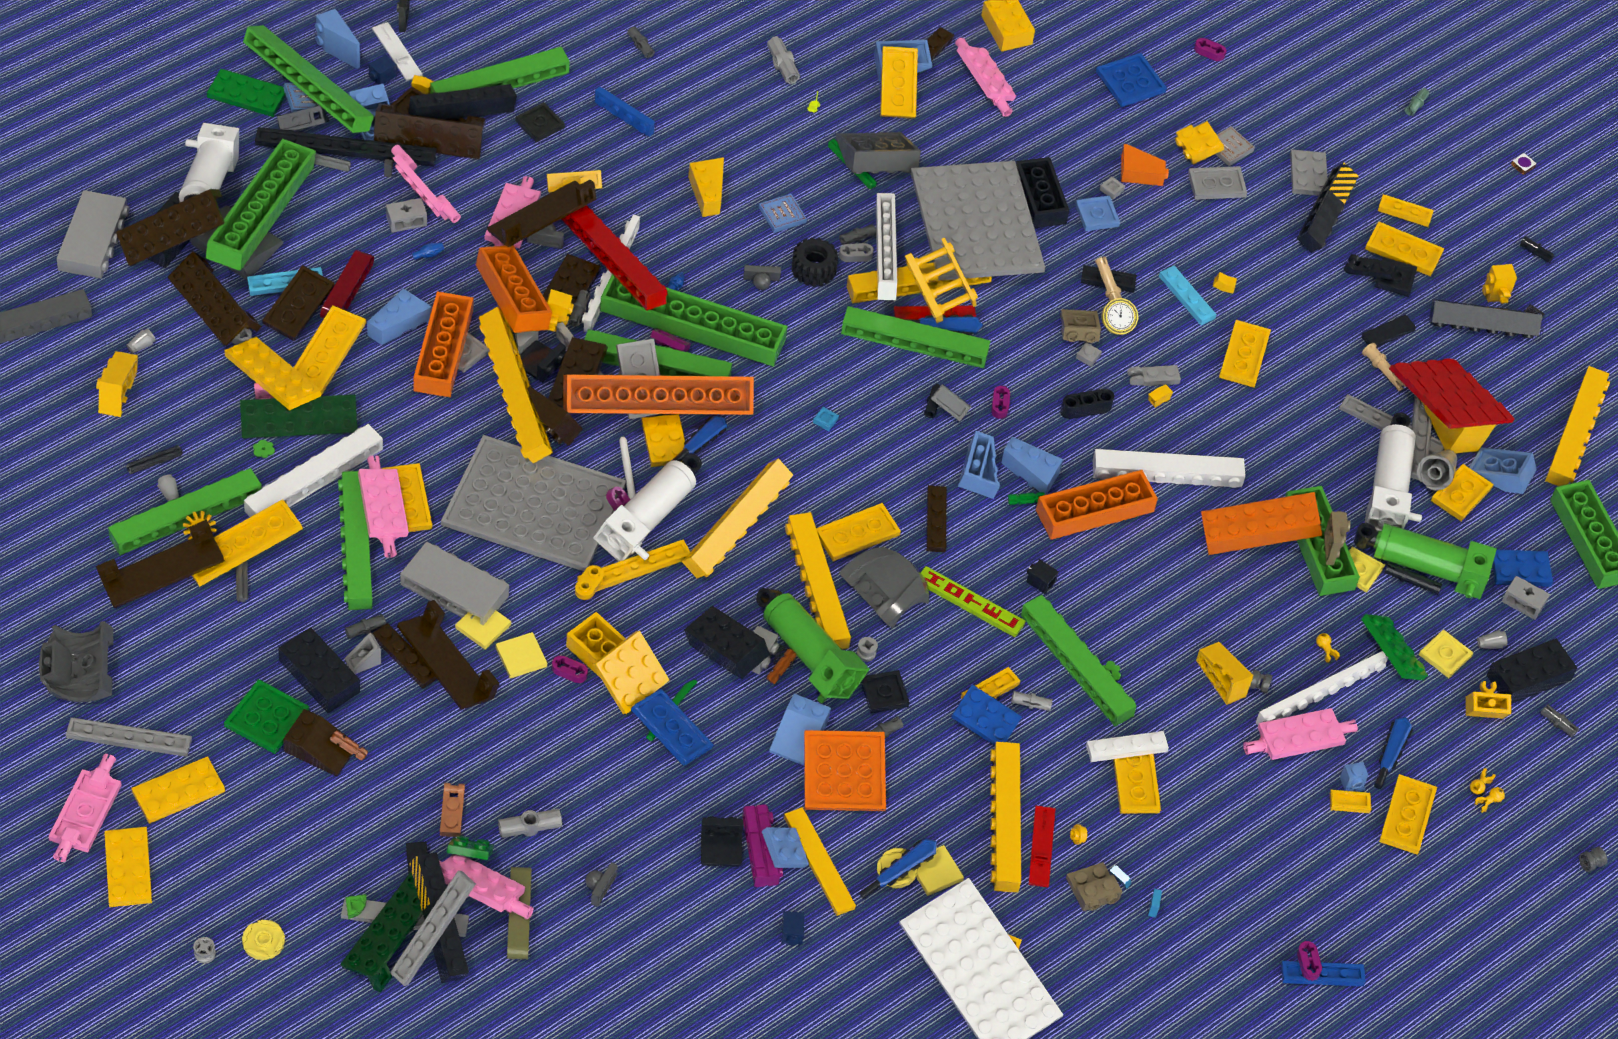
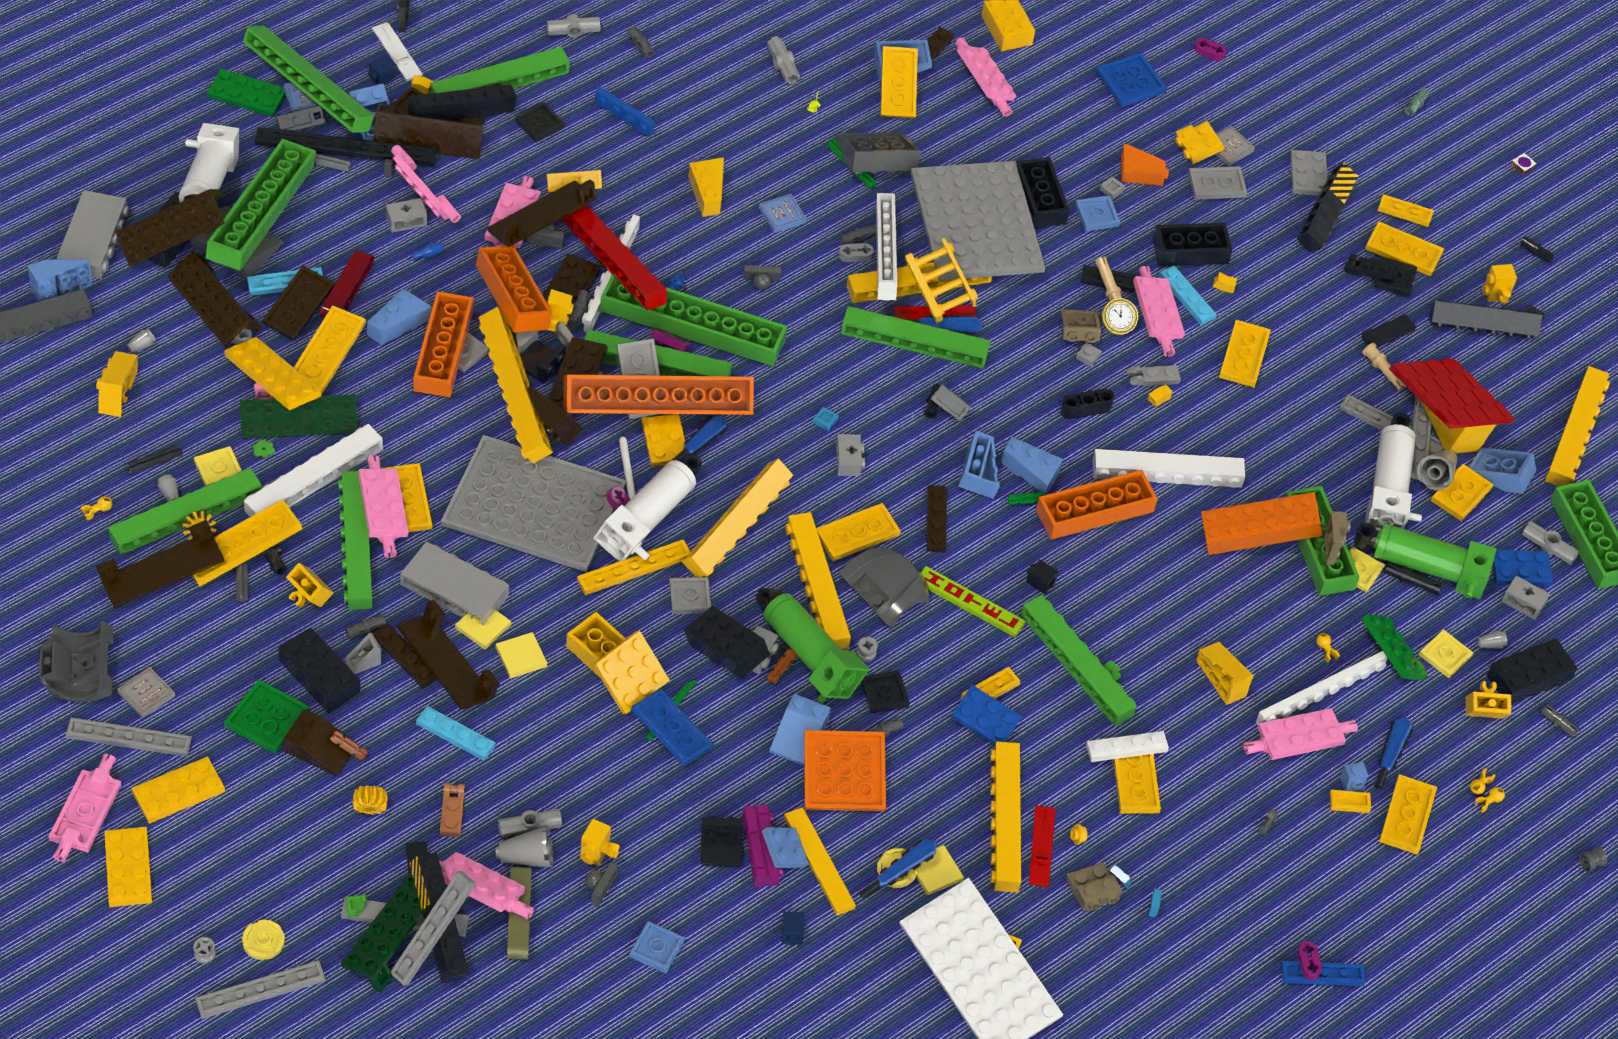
(58, 277): none -> medium blue slope
(104, 504): none -> yellow arm
(146, 692): none -> light grey tile
(217, 465): none -> light yellow tile
(260, 989): none -> light grey tile
(275, 561): none -> black arm
(308, 586): none -> yellow brick
(337, 38): medium blue slope -> none
(370, 800): none -> yellow gear
(455, 733): none -> medium azure plate
(466, 847): green plate -> none
(527, 849): none -> light grey cone
(569, 669): magenta beam -> none
(573, 26): none -> light grey piece
(591, 581): yellow plate -> none
(596, 843): none -> yellow brick
(657, 947): none -> medium blue tile
(689, 595): none -> light grey tile
(811, 272): black tyre -> none
(849, 455): none -> light grey brick
(996, 402): magenta beam -> none
(1031, 700): light grey pin -> none
(1159, 309): none -> bright pink plate
(1192, 244): none -> black brick
(1255, 683): dark grey wheel -> none
(1271, 816): none -> dark grey tile
(1551, 542): none -> light grey piece

